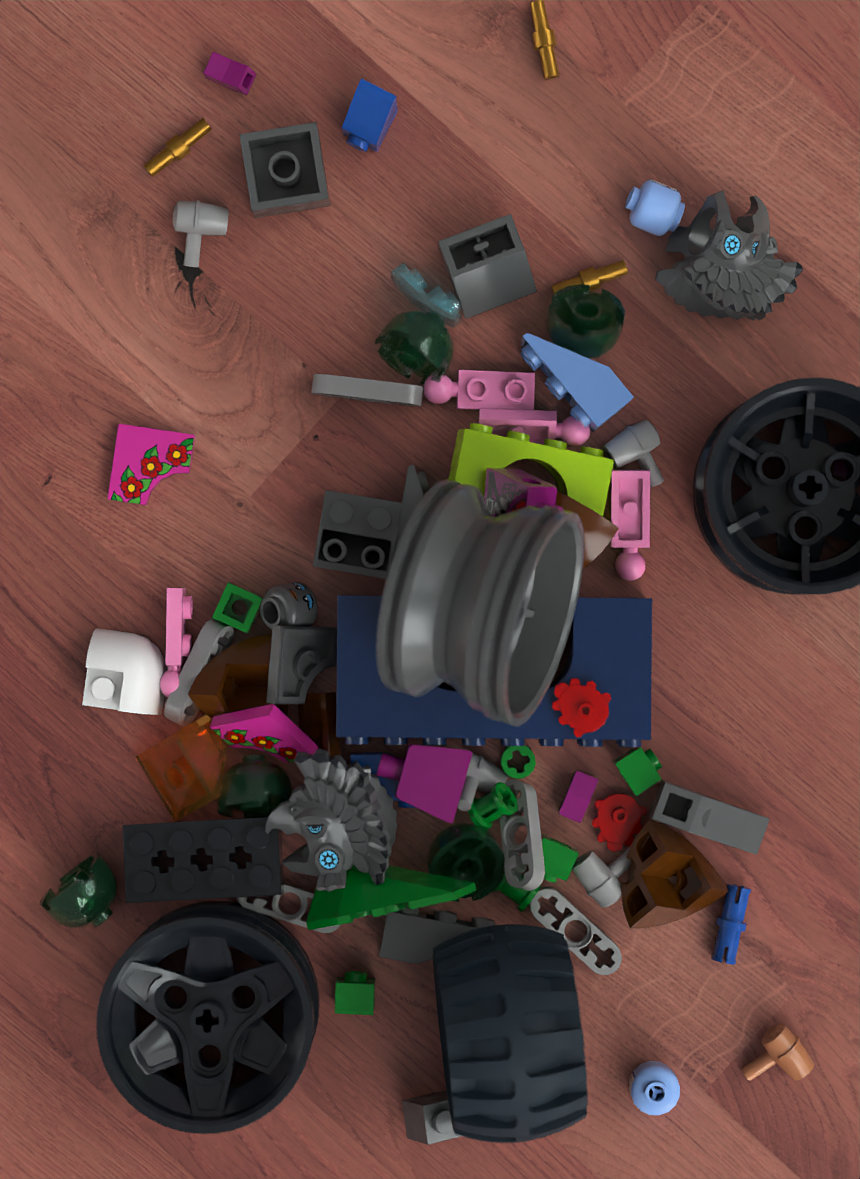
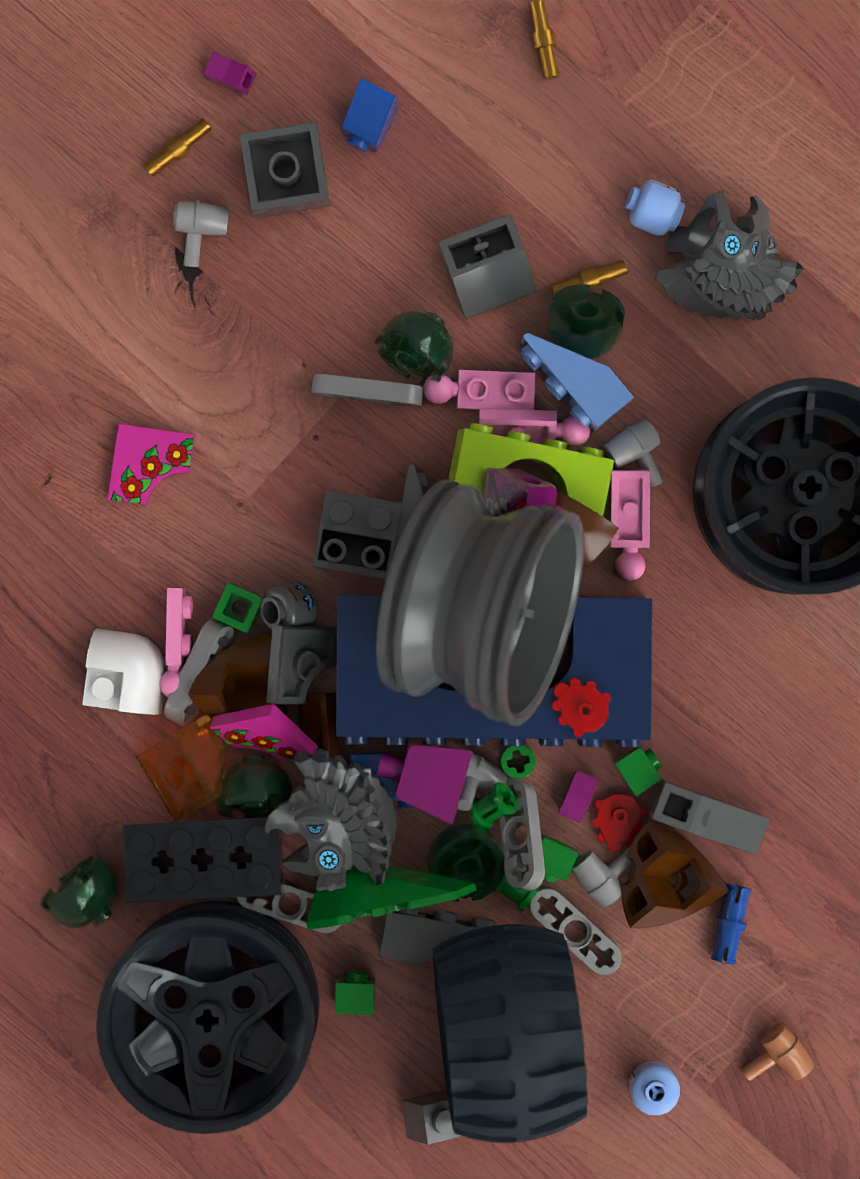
(436, 301): clear light blue slope -> none

